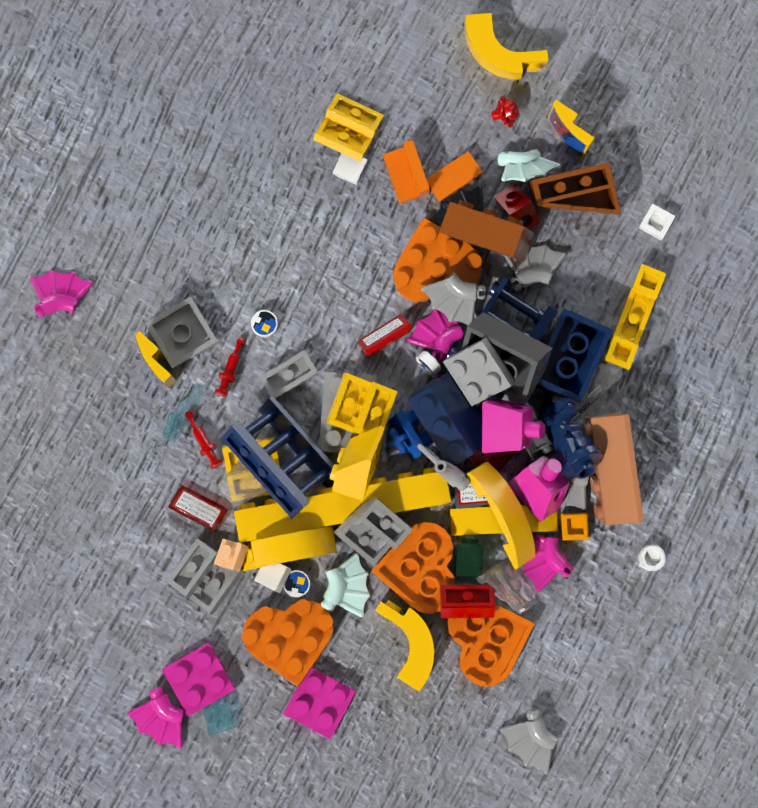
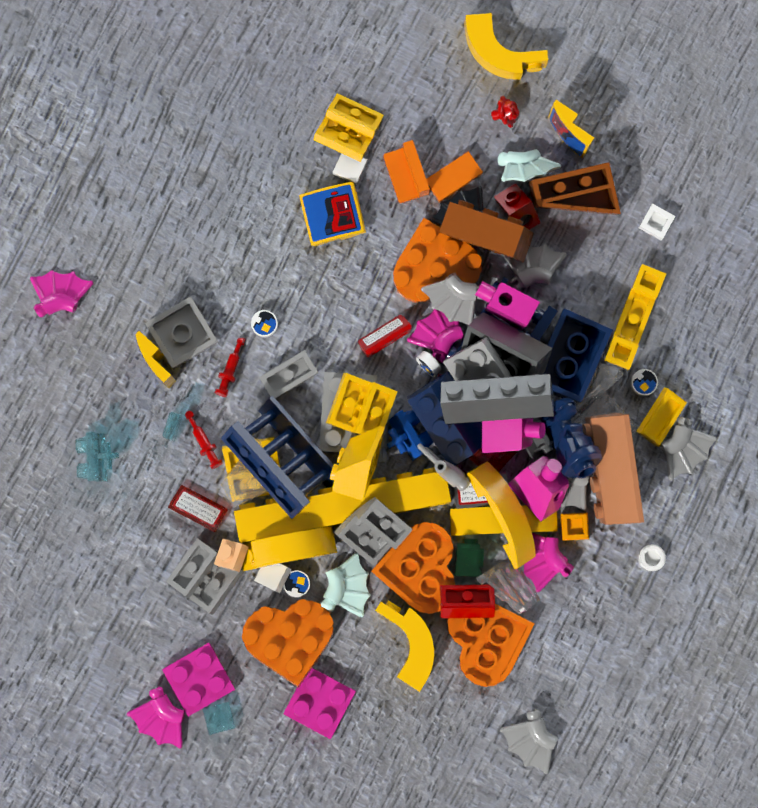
(98, 457): none -> clear light blue hips
(332, 213): none -> slope
(497, 399): none -> dark grey brick
(519, 305): none -> dark pink torso
(644, 382): none -> tile
(661, 417): none -> yellow tile
(686, 448): none -> light grey arm

